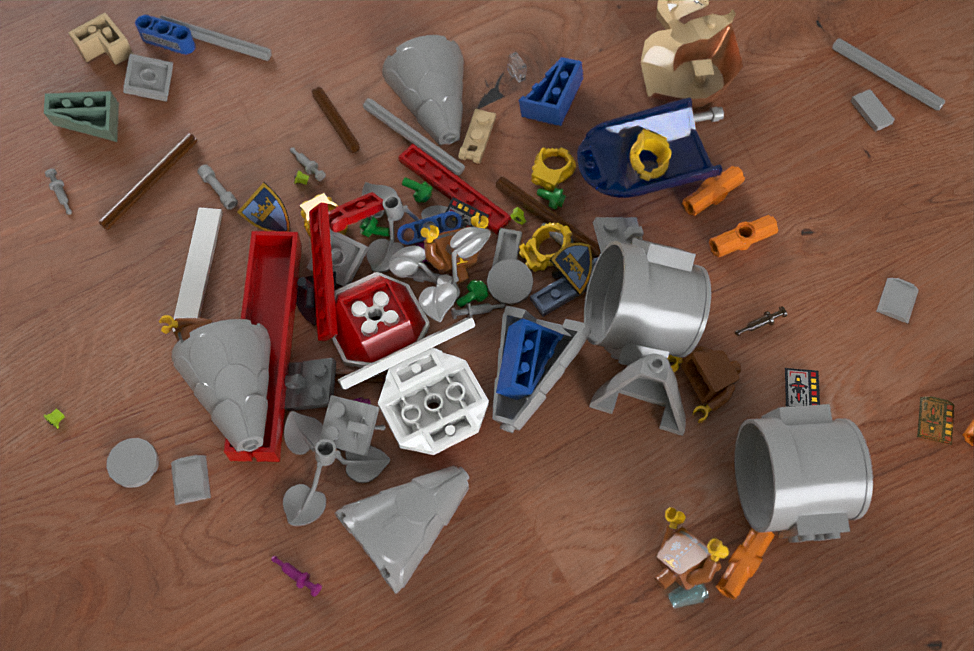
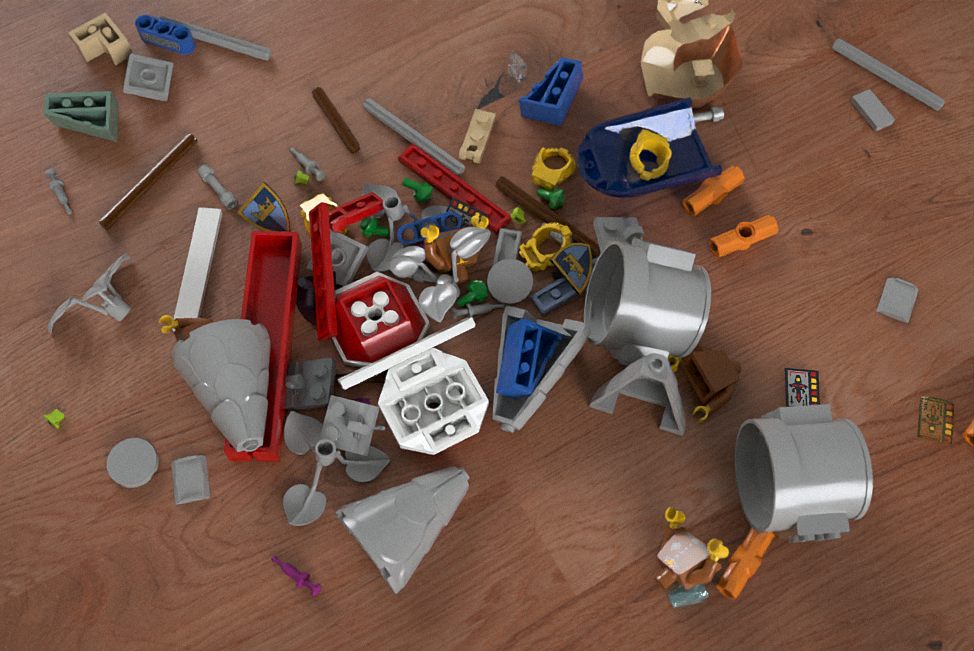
(112, 304): none -> light grey plant
(429, 83): light grey cone -> none
(764, 320): dark brown piece -> none

